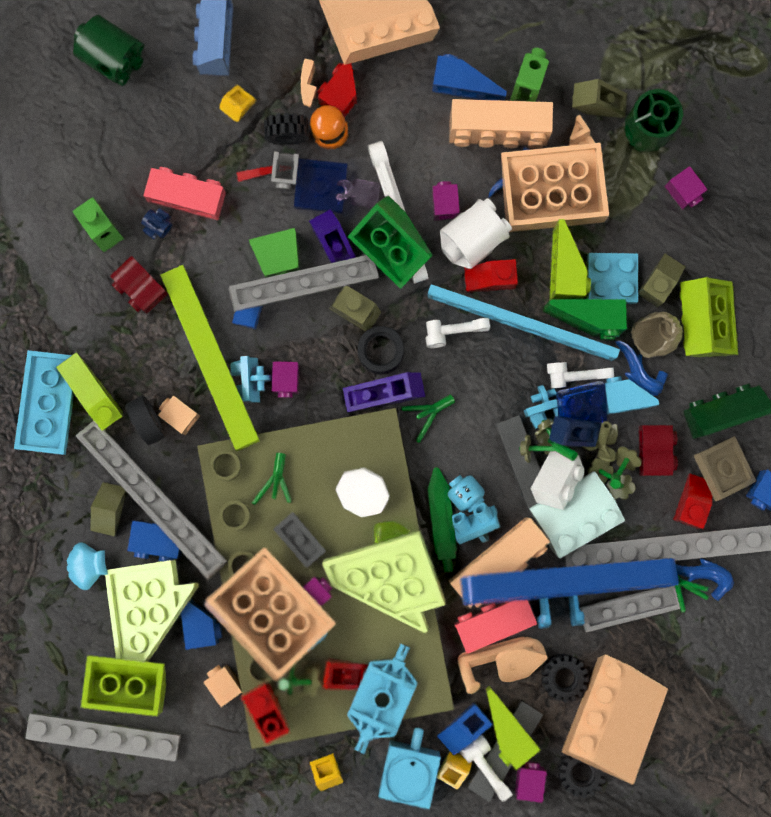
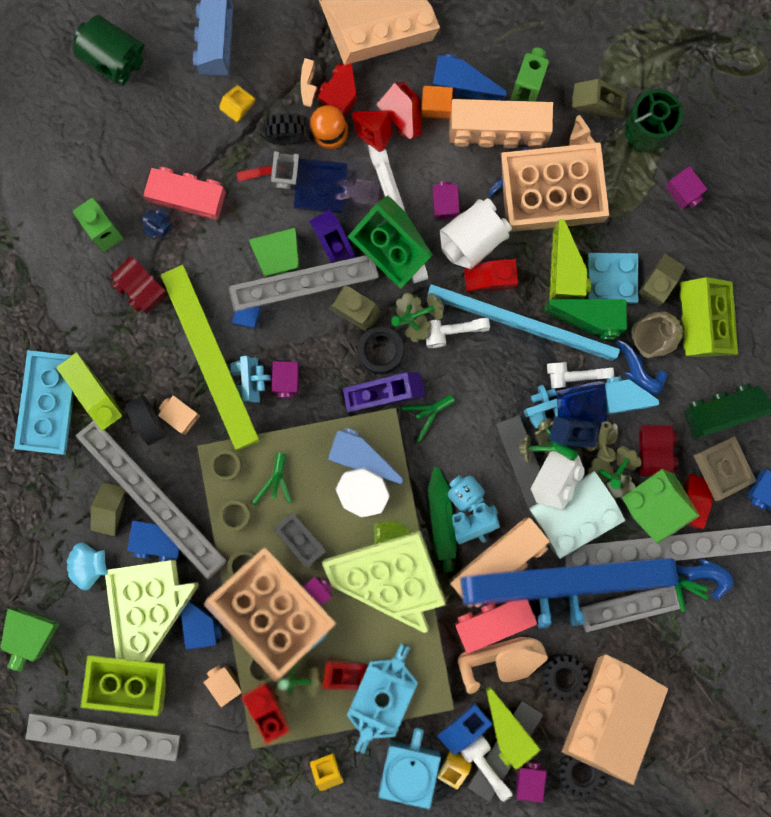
(26, 636): none -> bright green torso
(356, 453): none -> medium blue slope
(373, 128): none -> red slope
(404, 109): none -> slope
(410, 308): none -> olive plant
(436, 102): none -> orange panel
(660, 505): none -> bright green slope

